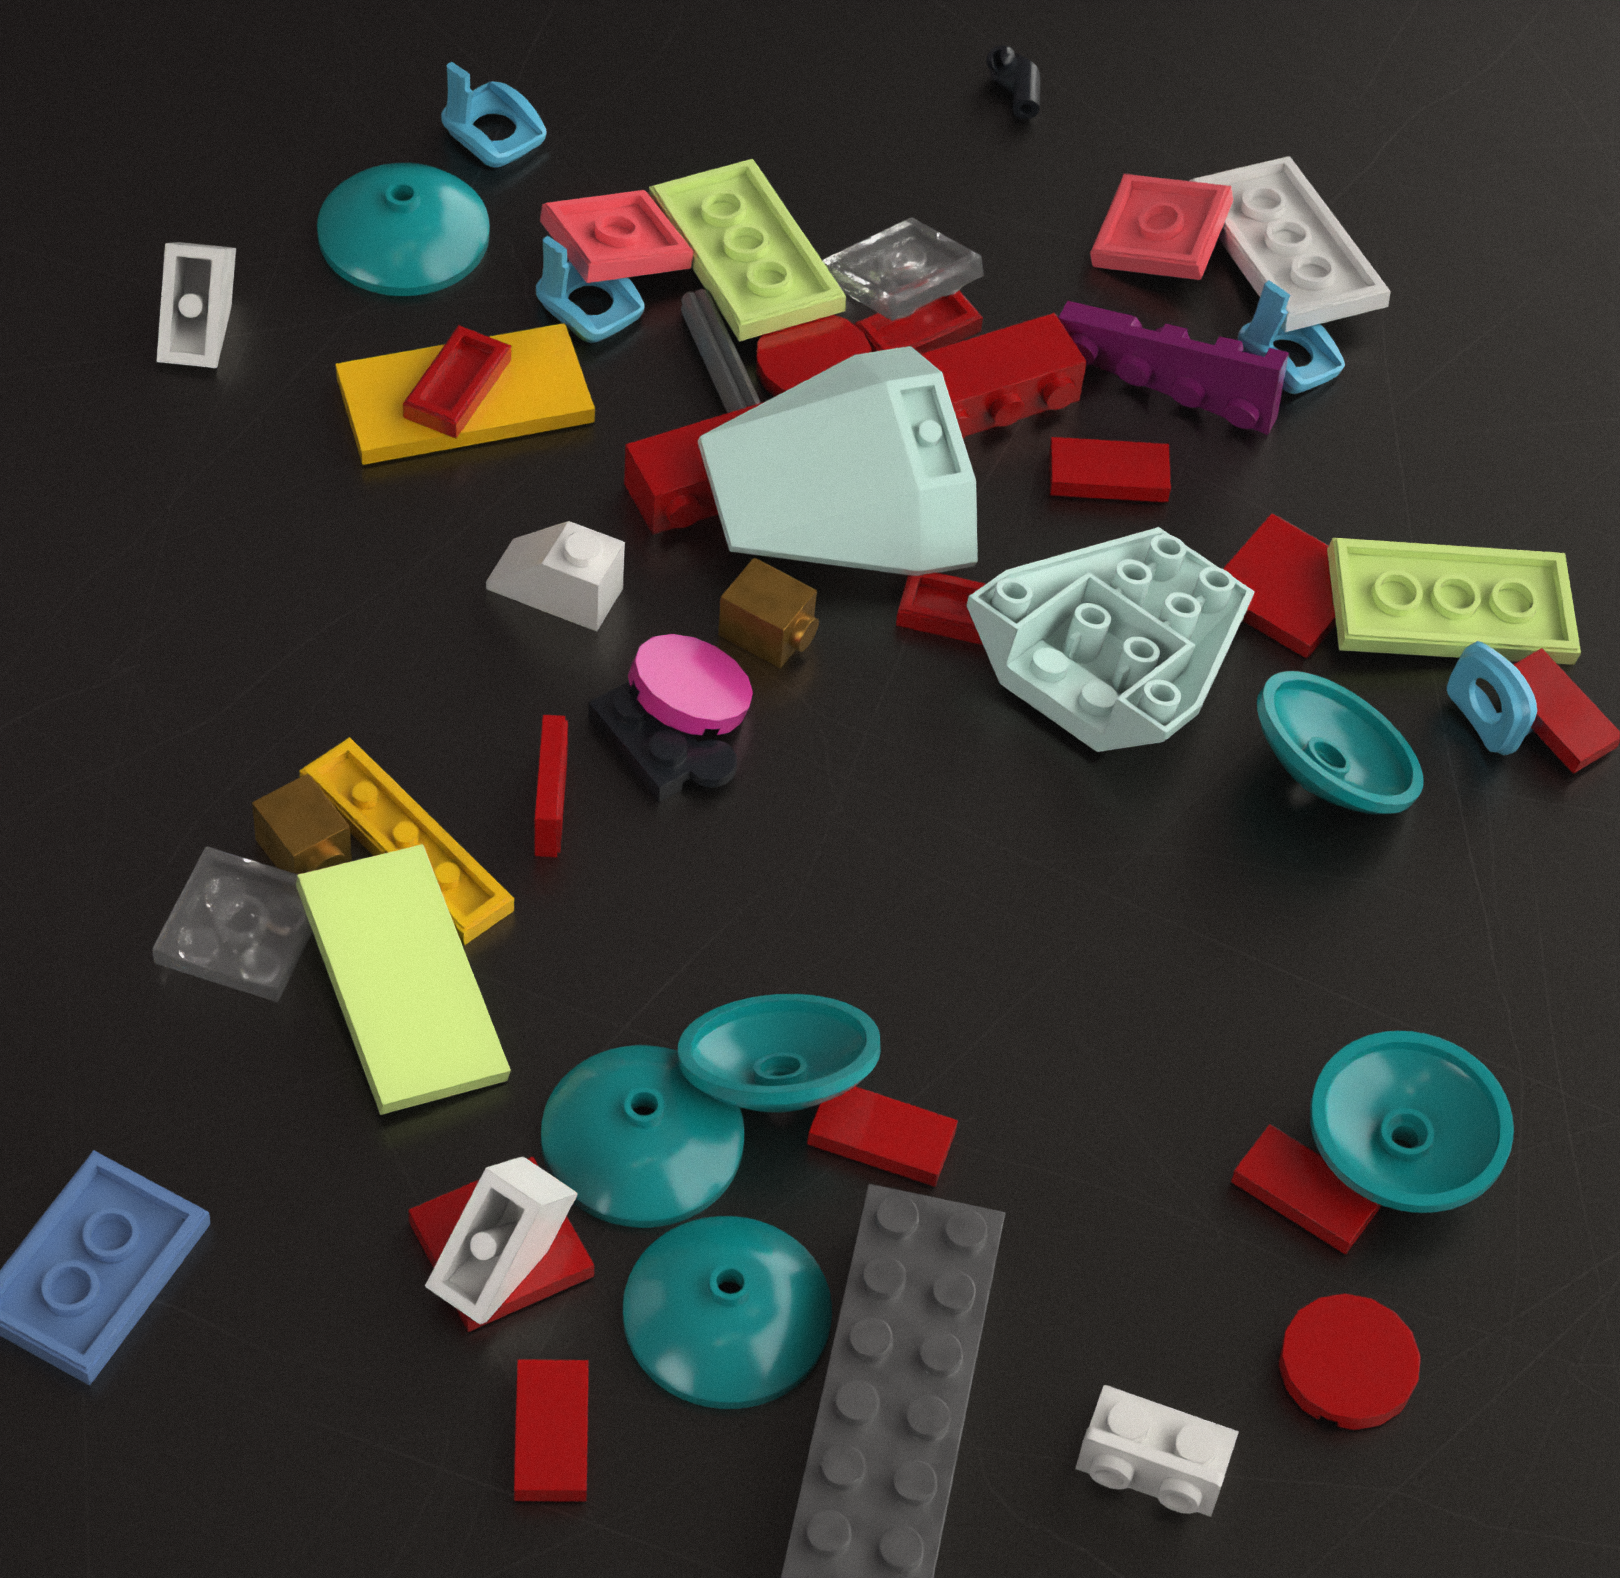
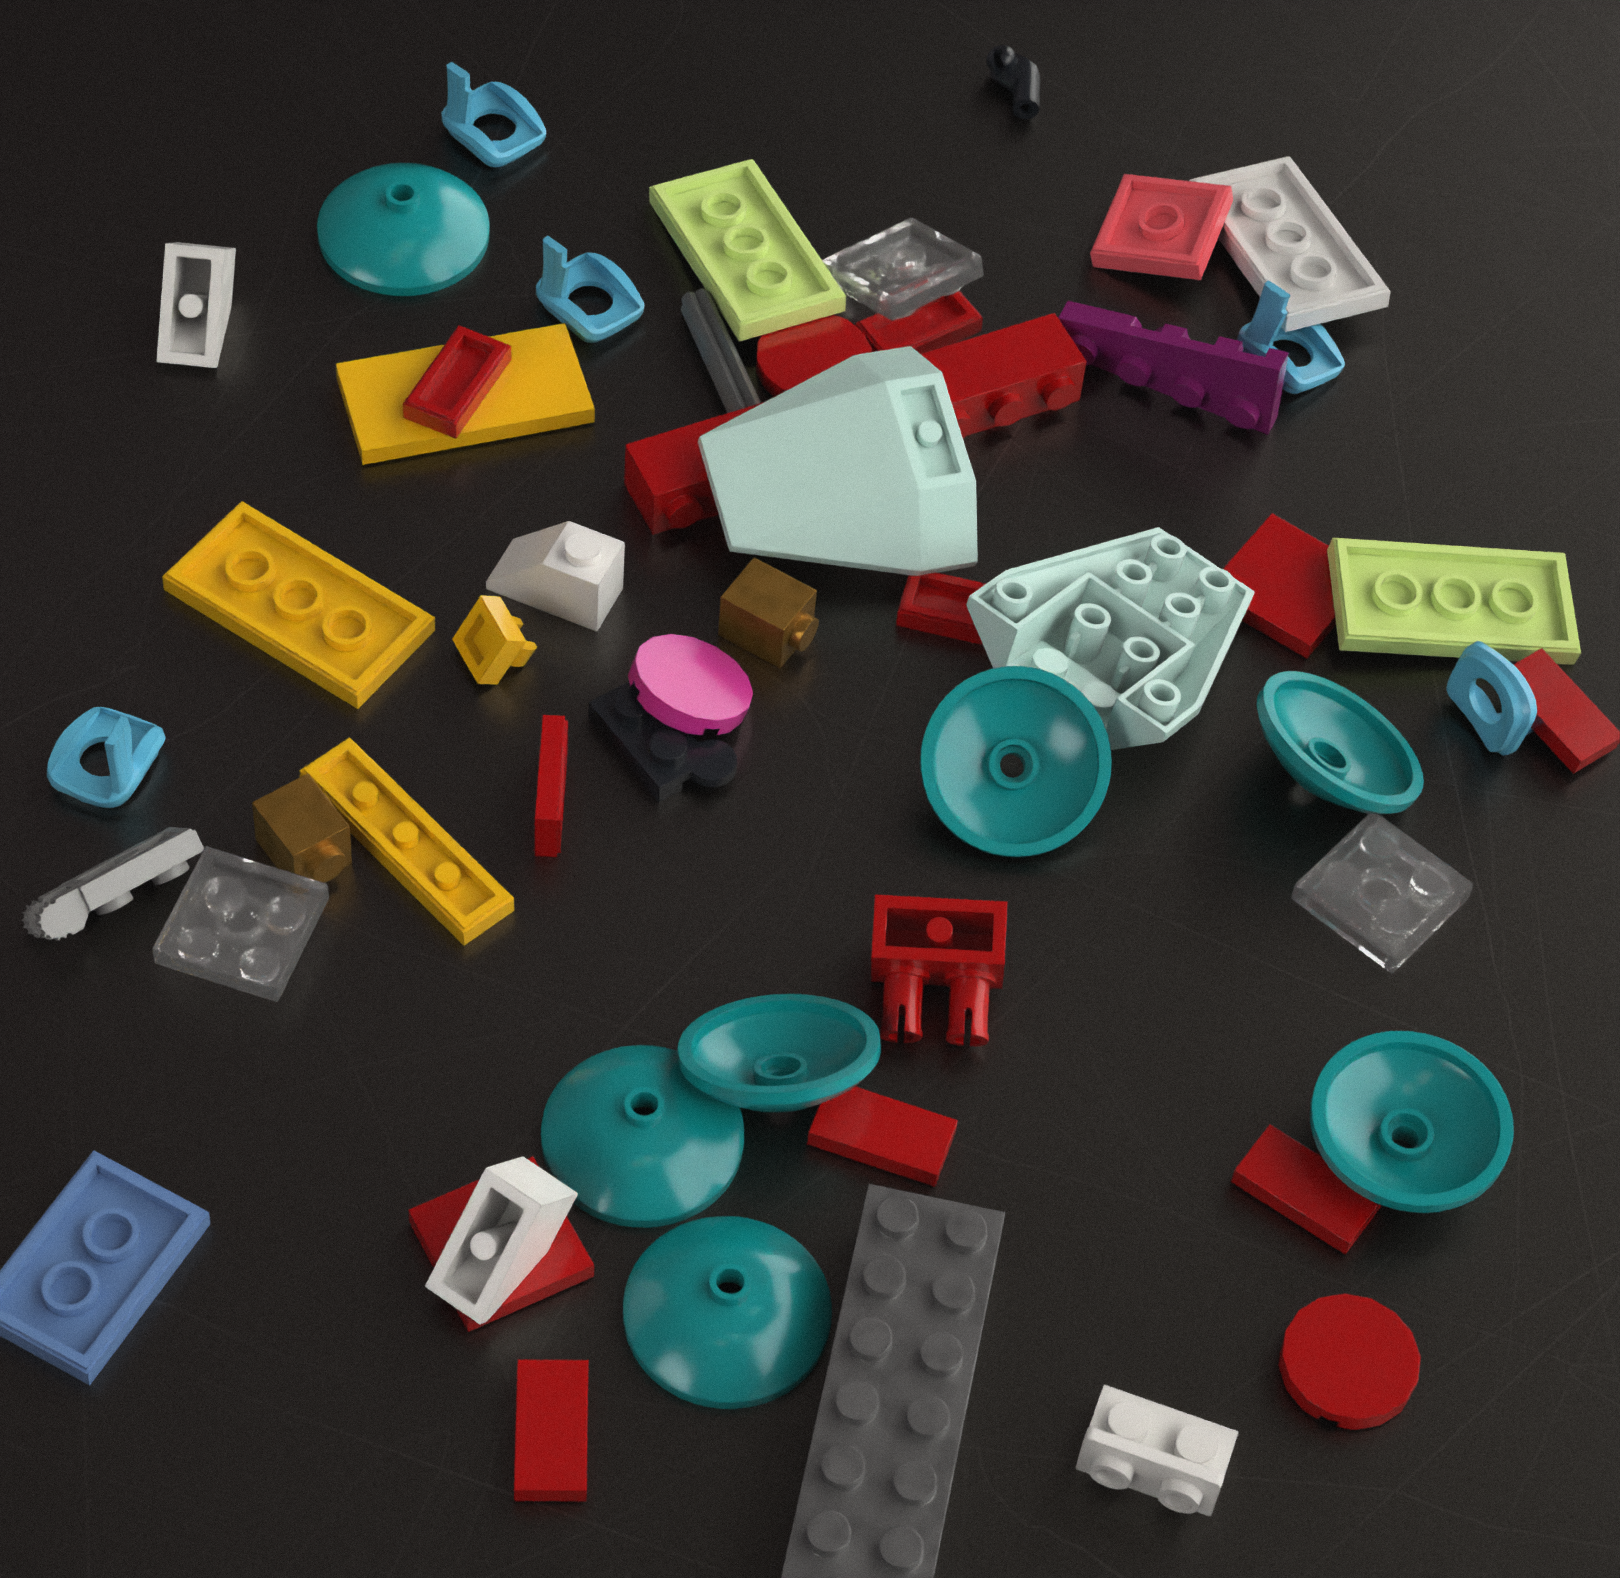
(110, 882): none -> light grey hinge
(130, 751): none -> medium azure piece
(299, 604): none -> yellow tile
(402, 979): yellowish green tile -> none
(492, 640): none -> yellow tile
(616, 236): coral tile -> none
(940, 945): none -> red brick
(1042, 724): none -> teal dish
(1109, 469): red tile -> none
(1382, 891): none -> clear plate

